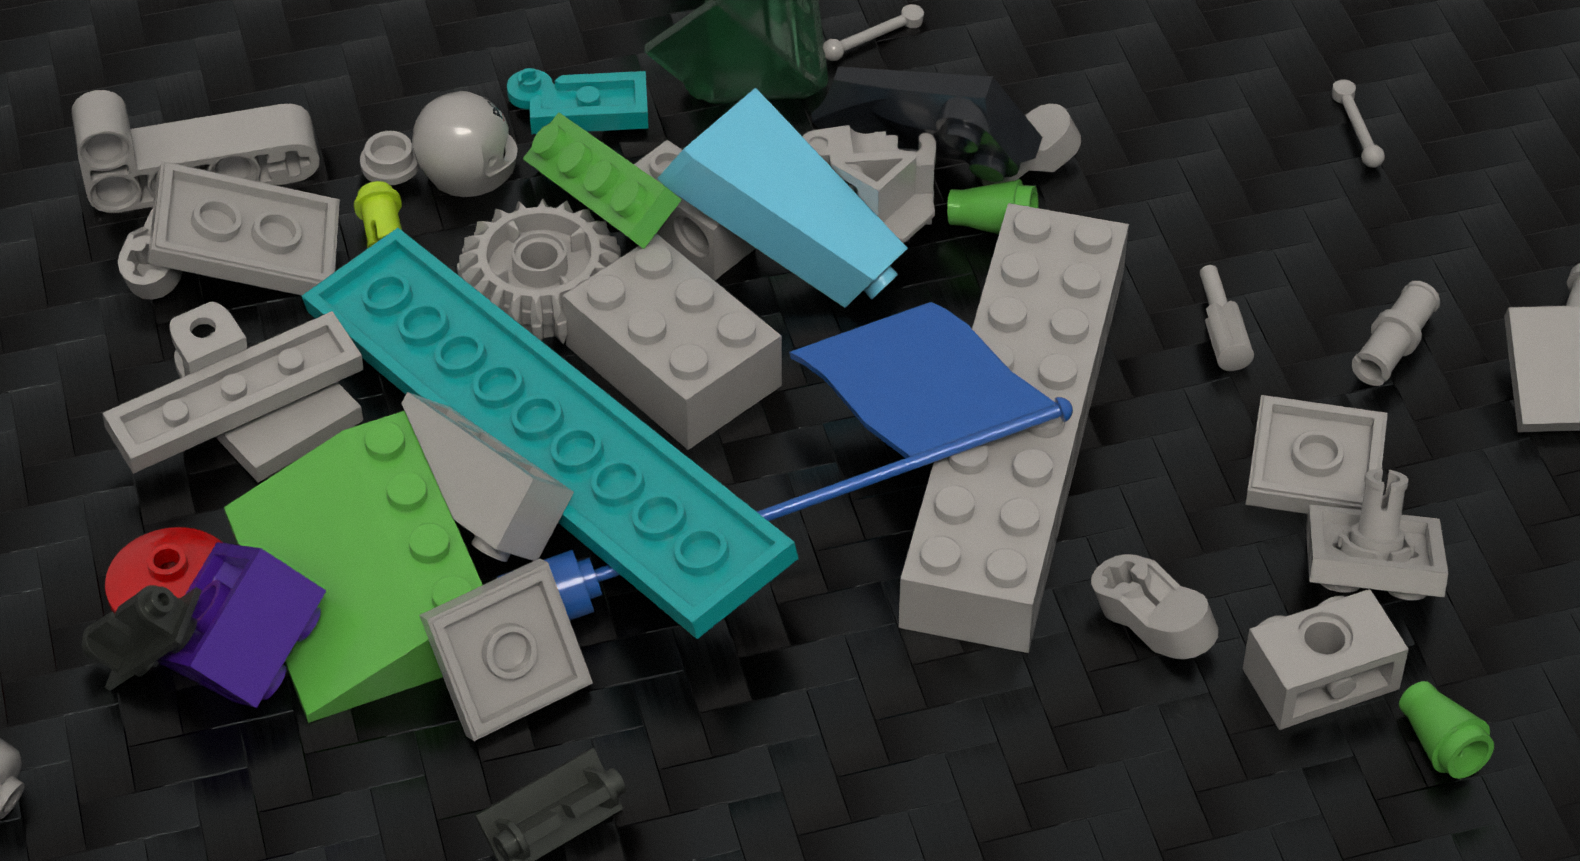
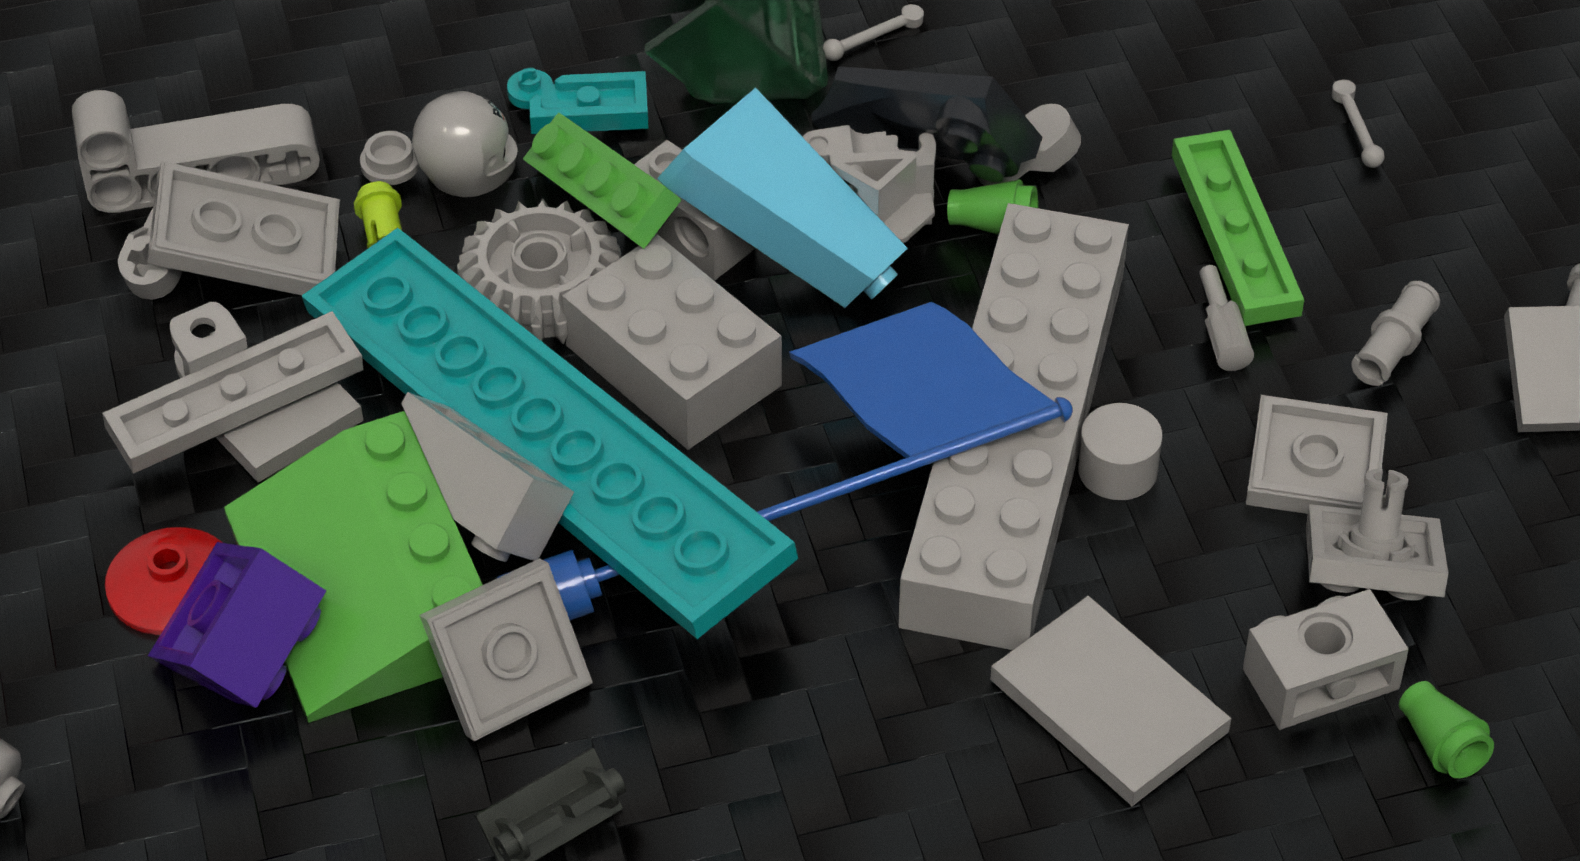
(141, 632): pearl dark grey hinge -> none
(1110, 700): none -> light grey tile
(1120, 451): none -> light grey piece
(1154, 606): light grey piece -> none
(1237, 227): none -> bright green plate

